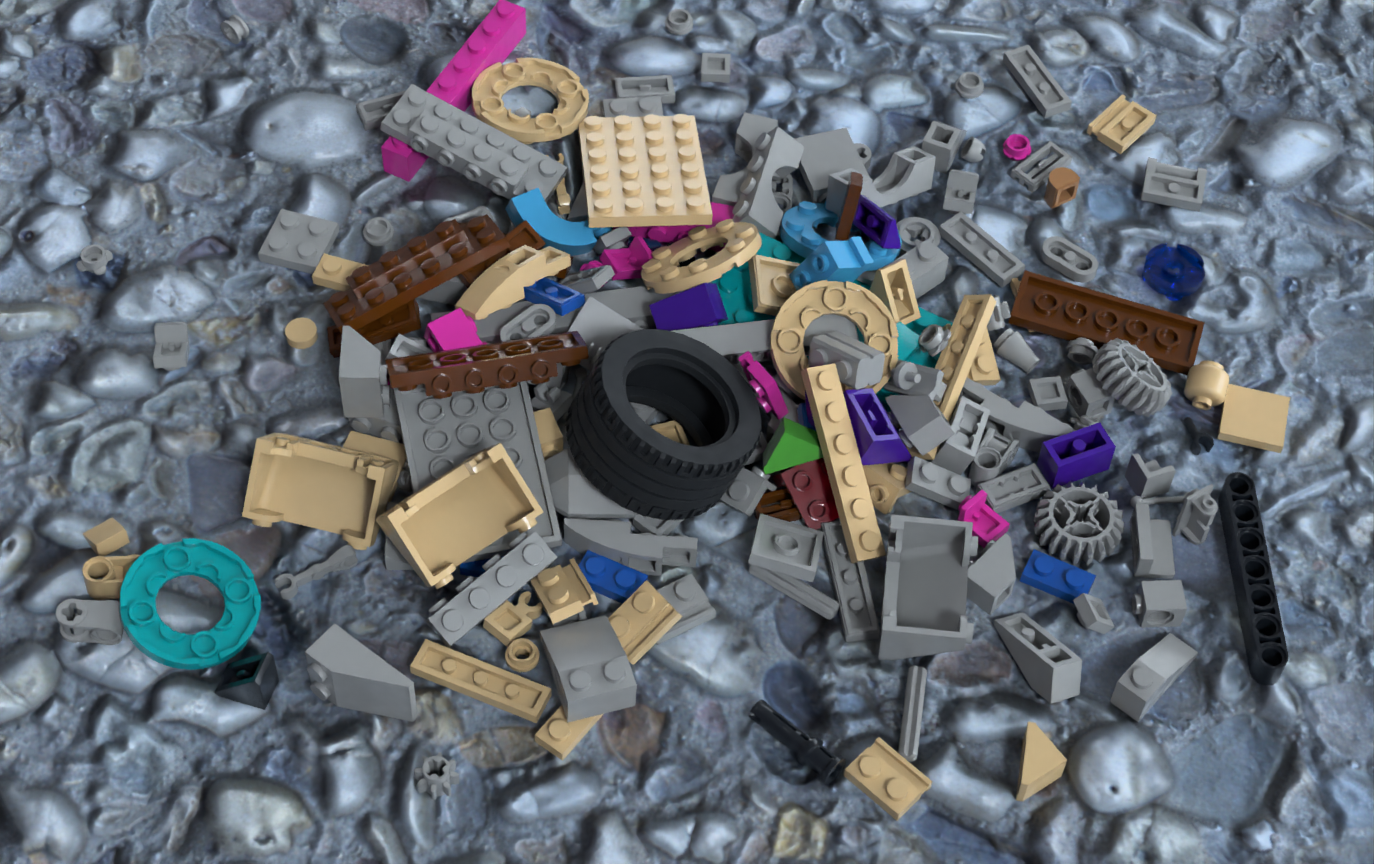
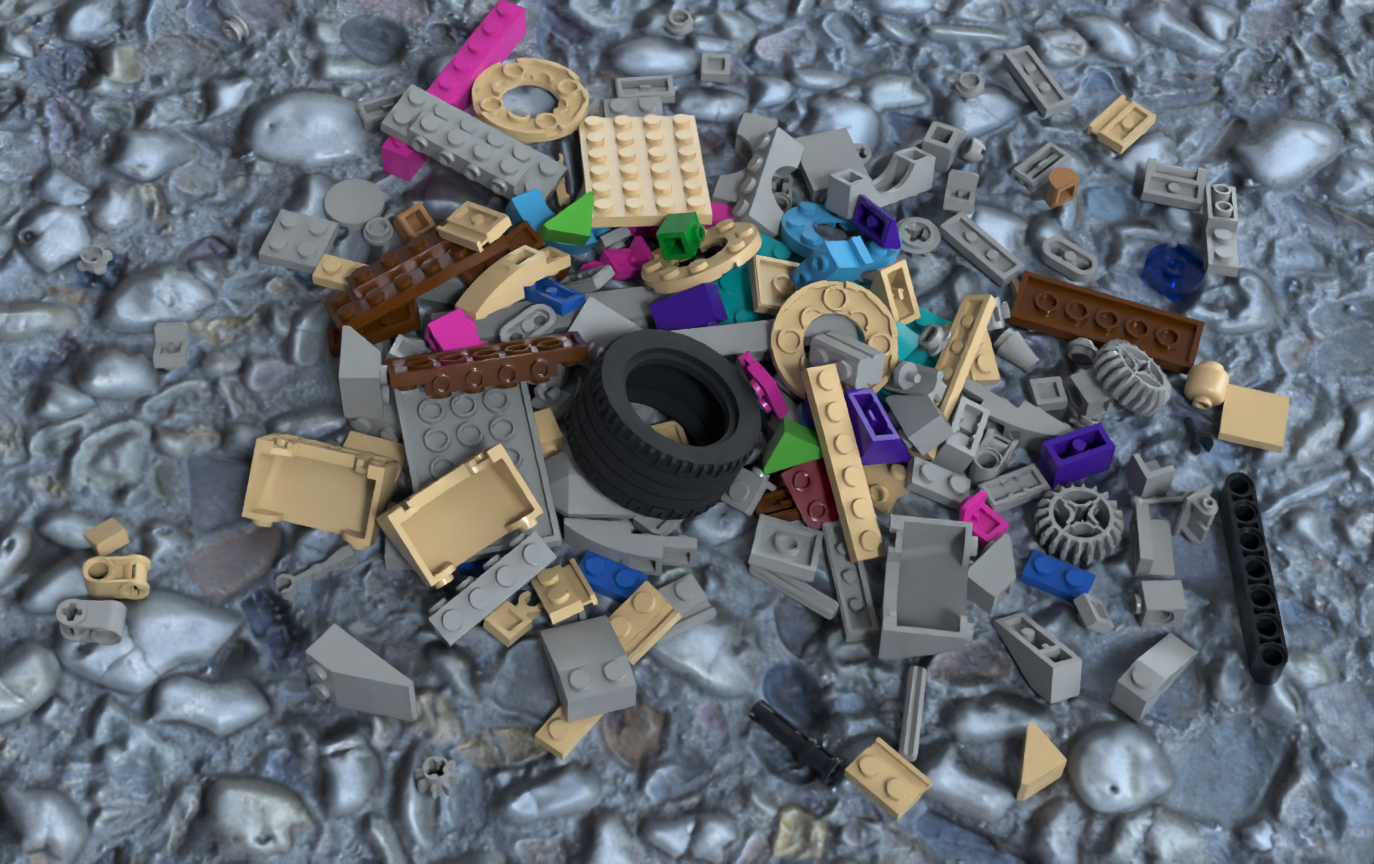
(203, 560): teal plate -> none
(249, 681): black slope -> none
(301, 333): tan tile -> none
(354, 203): none -> light grey tile
(413, 223): none -> medium nougat brick
(474, 226): none -> tan plate
(481, 680): tan plate -> none
(522, 647): tan plate -> none
(572, 224): none -> bright green slope
(680, 236): none -> green brick
(849, 206): reddish brown tile -> none
(926, 266): light grey brick -> none
(1017, 147): dark pink plate -> none
(1219, 230): none -> light grey slope

